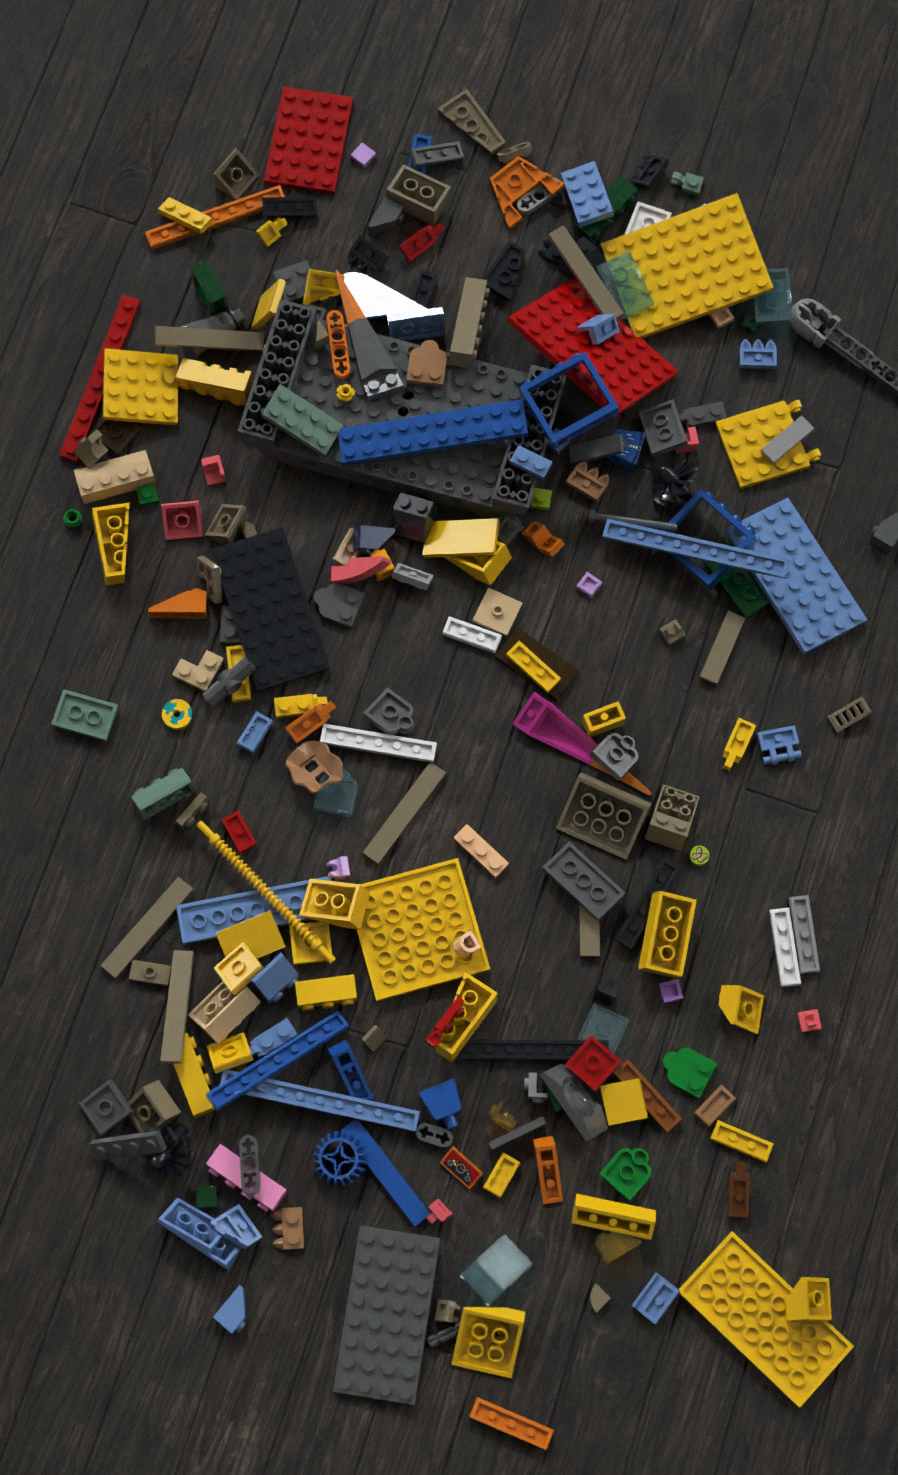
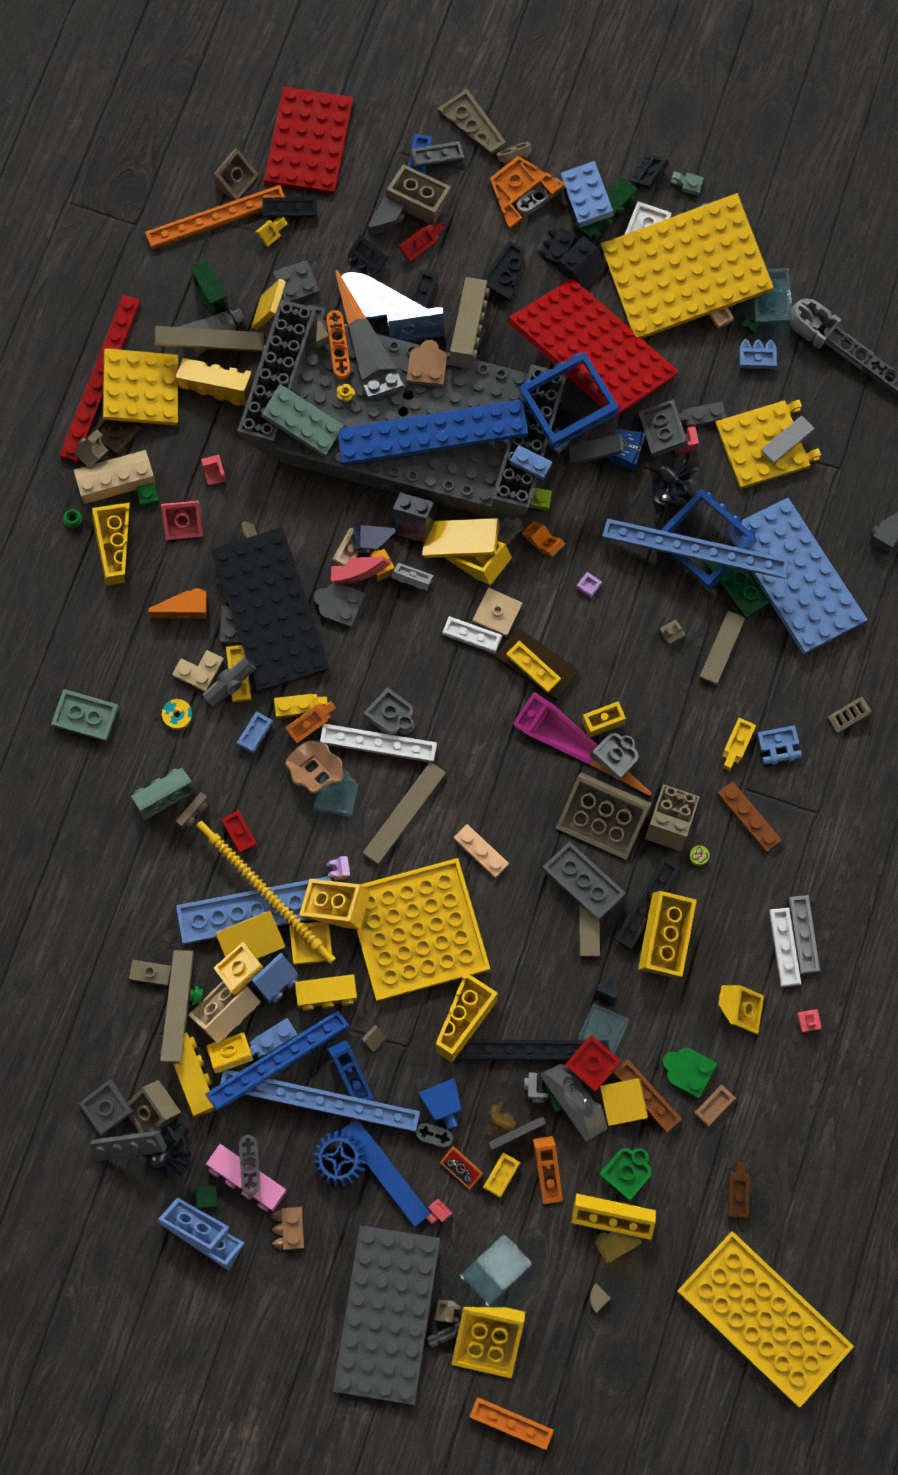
(146, 927): dark tan tile -> none
(185, 215): yellow plate -> none
(195, 995): none -> green plate
(212, 574): dark tan plate -> none
(227, 523): dark tan slope -> none
(233, 1312): medium blue slope -> none
(236, 1227): medium blue wing -> none
(320, 286): yellow wing -> none
(363, 155): lavender tile -> none
(444, 1023): red hinge -> none
(466, 944): light nougat plate -> none
(584, 272): dark tan tile -> none
(587, 482): medium nougat plate -> none
(600, 327): medium blue panel -> none
(625, 284): clear light blue slope -> none
(641, 522): dark grey bar -> none
(656, 1298): medium blue plate -> none
(671, 991): medium lavender plate -> none
(741, 1141): yellow tile -> none
(749, 817): none -> dark orange plate
(809, 1300): yellow slope -> none

